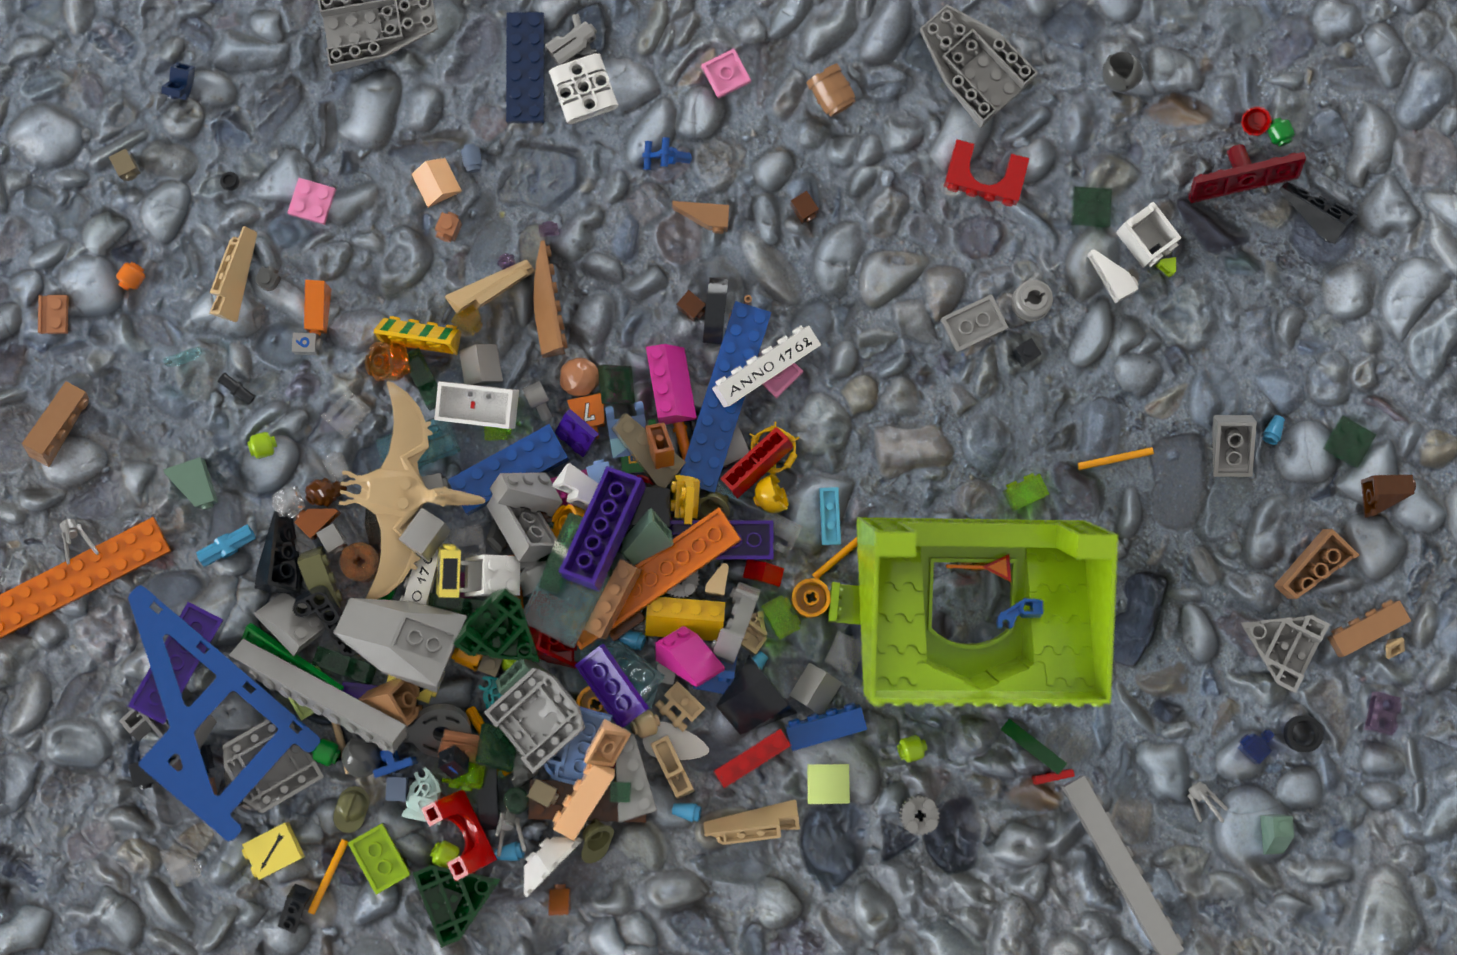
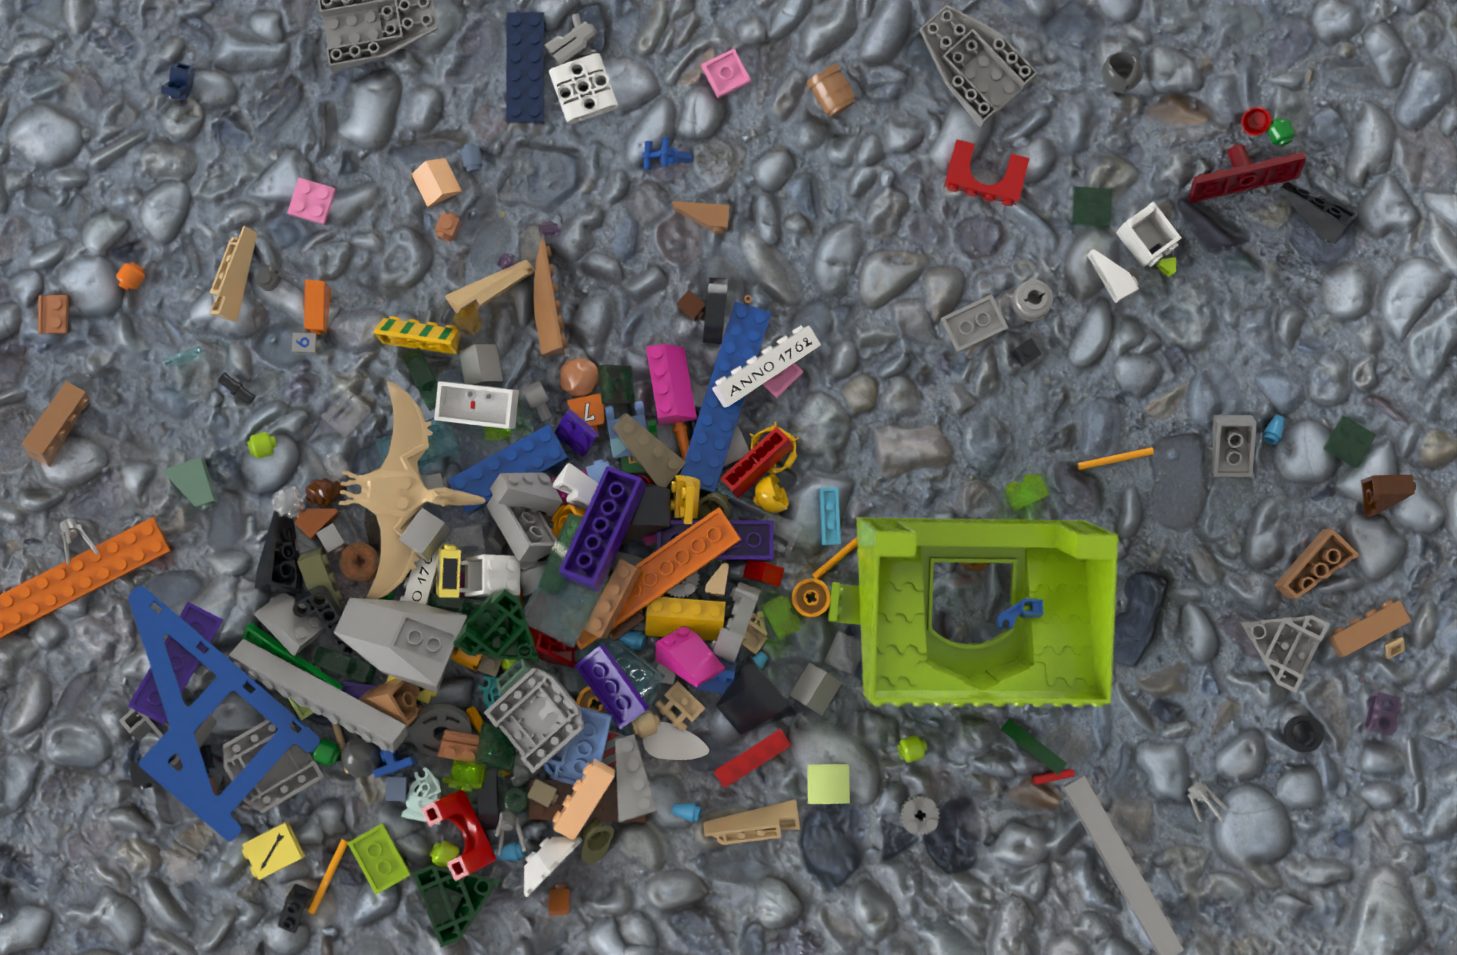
(125, 165): dark tan brick -> none
(226, 545): dark azure piece -> none
(229, 181): black plate -> none
(351, 809): olive piece -> none
(387, 361): clear orange brick -> none
(453, 762): black brick -> none
(606, 744): light nougat slope -> none
(620, 792): clear green tile -> none
(646, 538): sand green slope -> none
(660, 445): dark orange slope -> none
(672, 767): tan slope -> none
(804, 207): reddish brown brick -> none
(826, 726): blue brick -> none
(999, 567): orange piece -> none
(1256, 747): clear blue brick -> none
(1276, 833): sand green slope -> none

